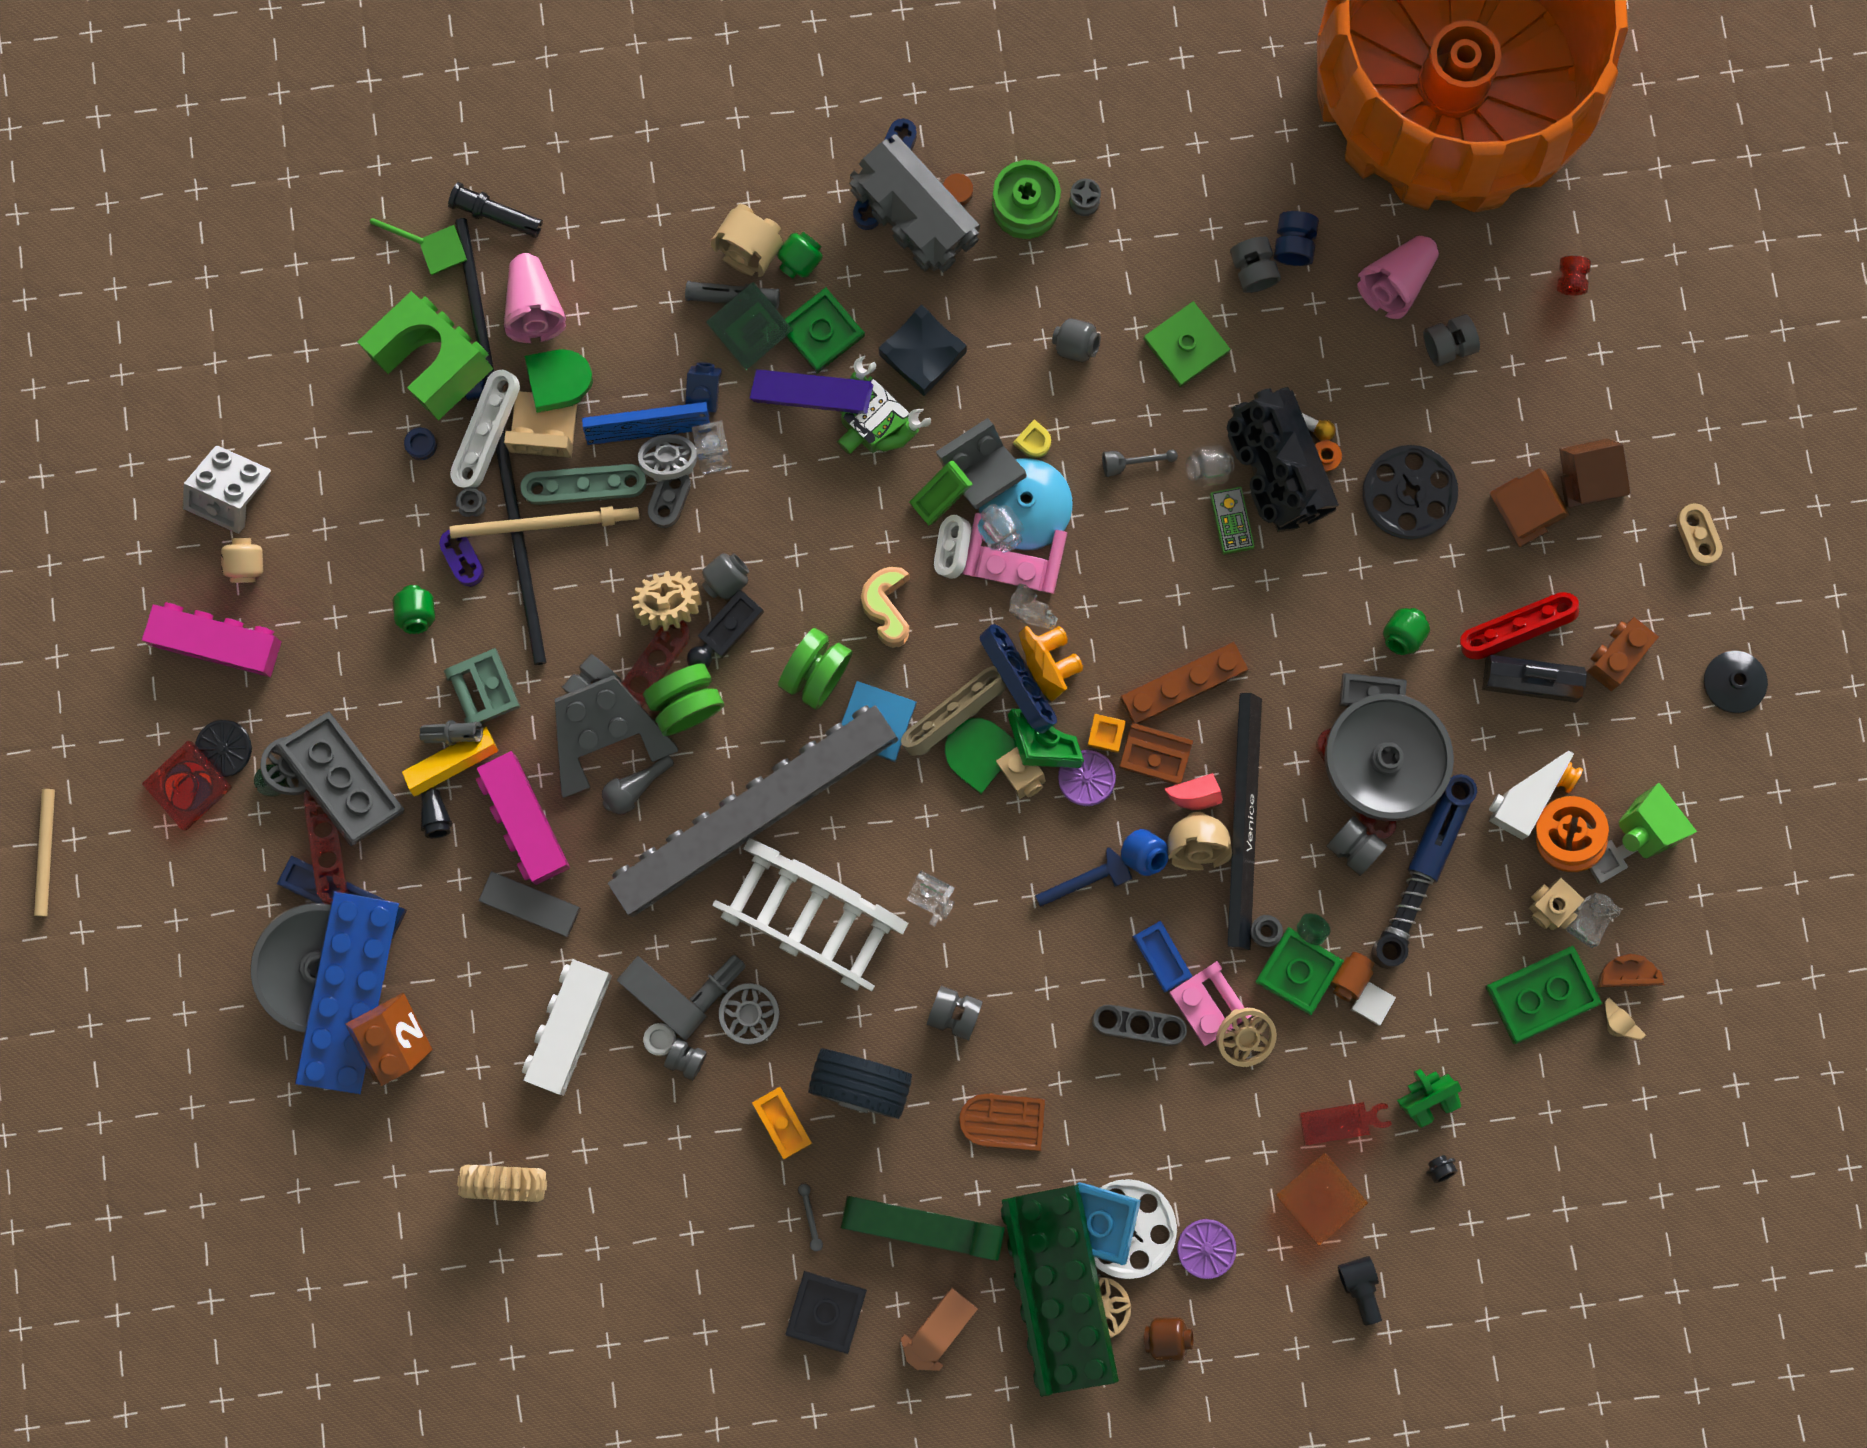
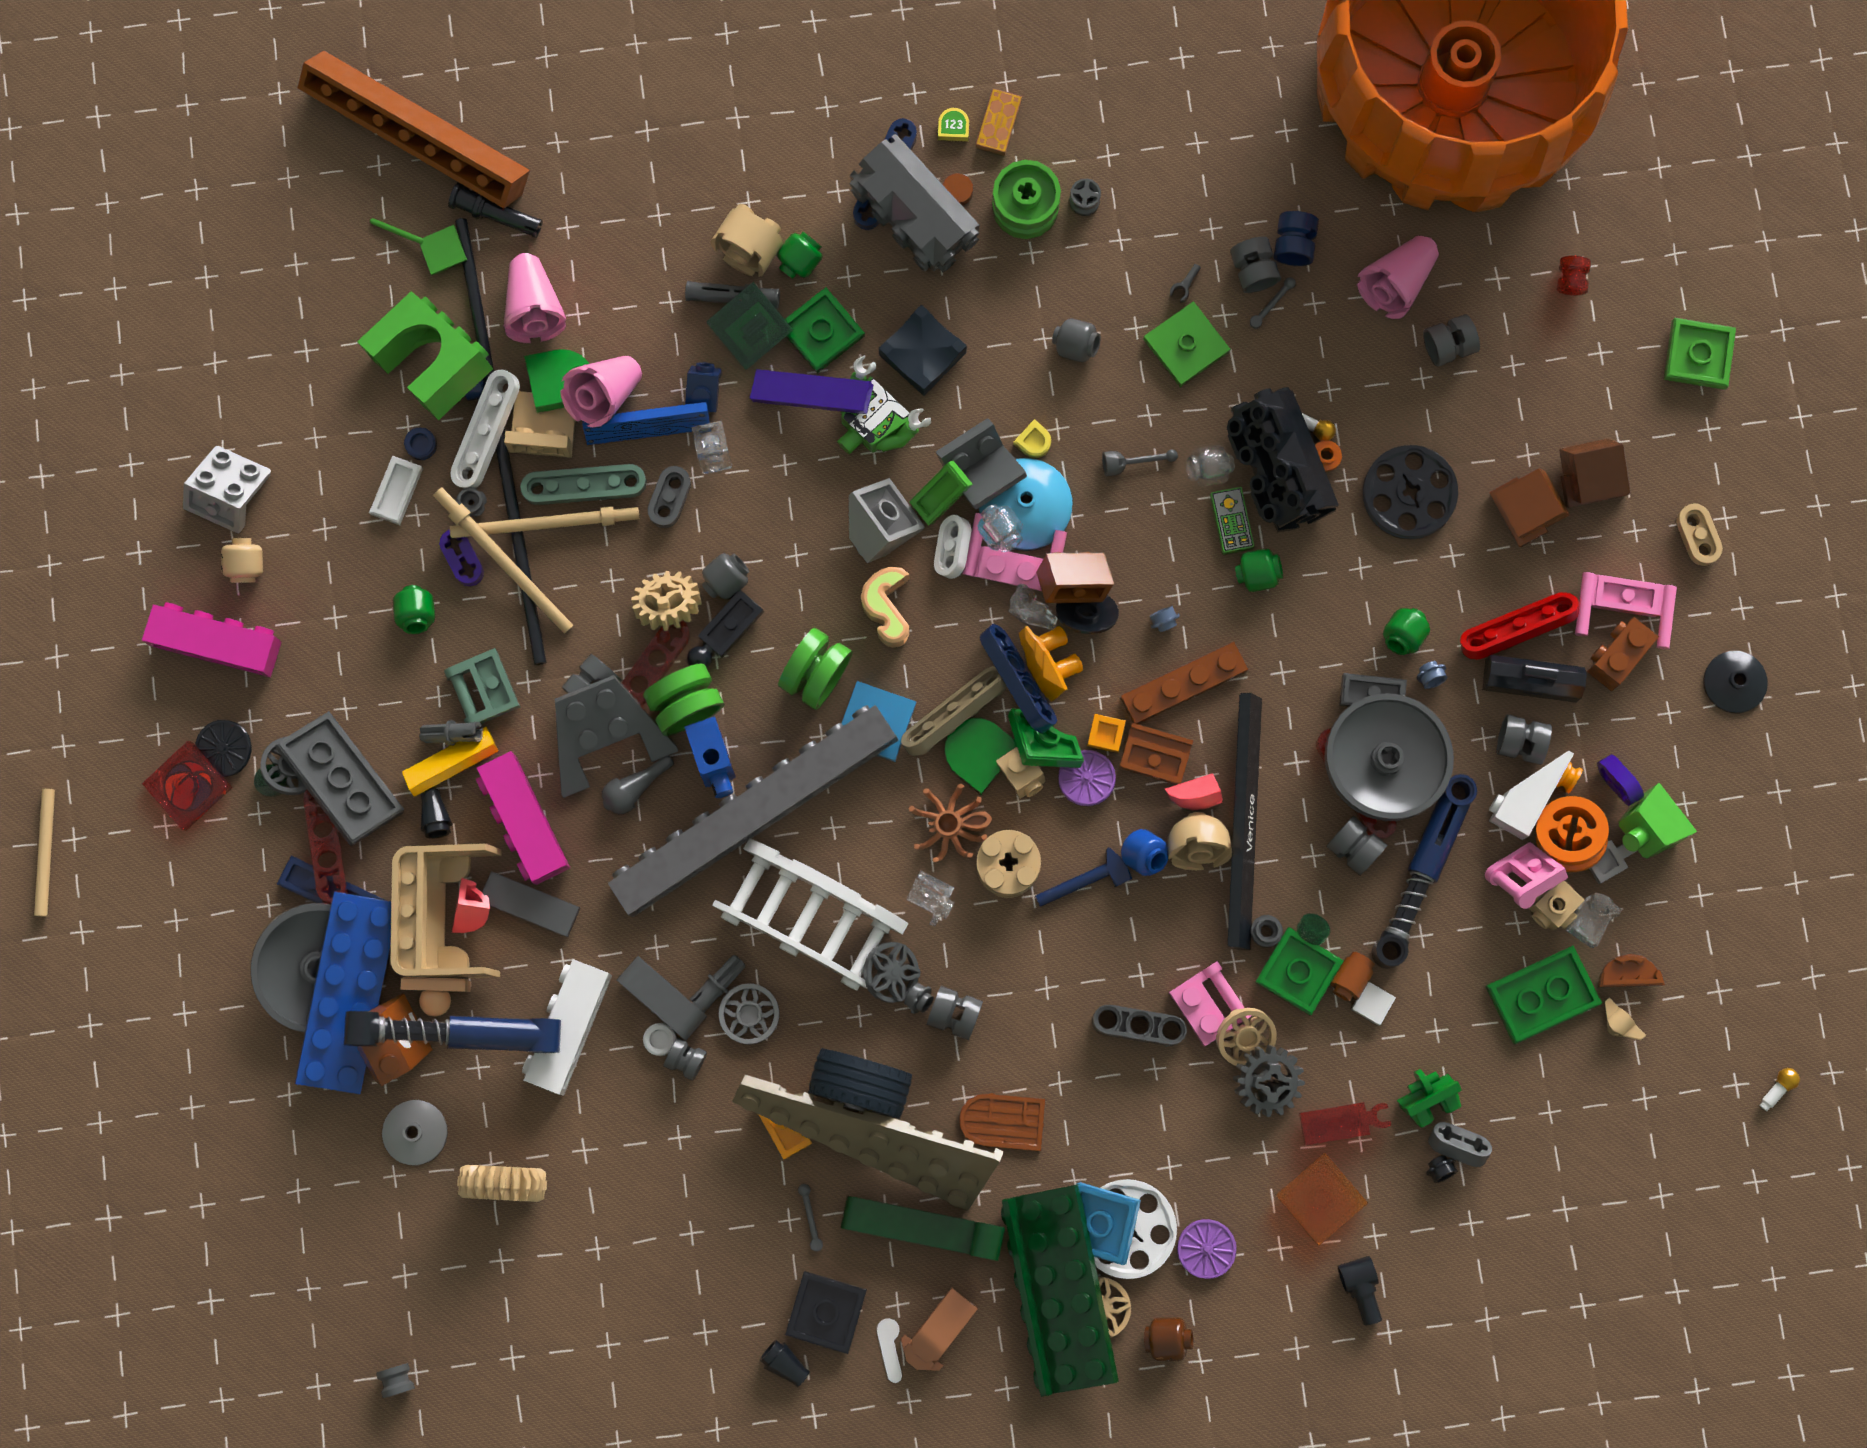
(395, 1380): none -> dark grey wheel
(396, 490): none -> white tile
(413, 129): none -> dark orange brick
(419, 910): none -> tan windscreen
(430, 1137): none -> light grey dish
(435, 992): none -> light nougat tile
(458, 1032): none -> piece
(460, 515): none -> tan bar
(471, 908): none -> coral brick
(599, 389): none -> bright pink cone
(667, 457): light grey wheel -> none
(711, 756): none -> blue torso
(783, 1362): none -> black cone
(880, 520): none -> light grey slope
(887, 1332): none -> white sticker
(888, 1144): none -> dark tan wing
(891, 971): none -> dark grey wheel
(919, 998): none -> dark grey plate
(950, 824): none -> nougat animal
(953, 125): none -> tile
(998, 122): none -> nougat tile
(1020, 850): none -> tan brick
(1074, 577): none -> brick
(1088, 616): none -> black dish
(1162, 956): blue tile -> none
(1164, 619): none -> sand blue plate
(1185, 284): none -> dark grey hand
(1256, 321): none -> dark grey hinge
(1259, 570): none -> green head
(1276, 1093): none -> dark grey gear
(1432, 674): none -> sand blue plate
(1460, 1144): none -> dark grey beam
(1514, 735): none -> dark grey wheel
(1533, 867): none -> bright pink plate
(1620, 780): none -> dark purple beam
(1627, 597): none -> bright pink plate
(1700, 353): none -> bright green plate
(1786, 1081): none -> piece

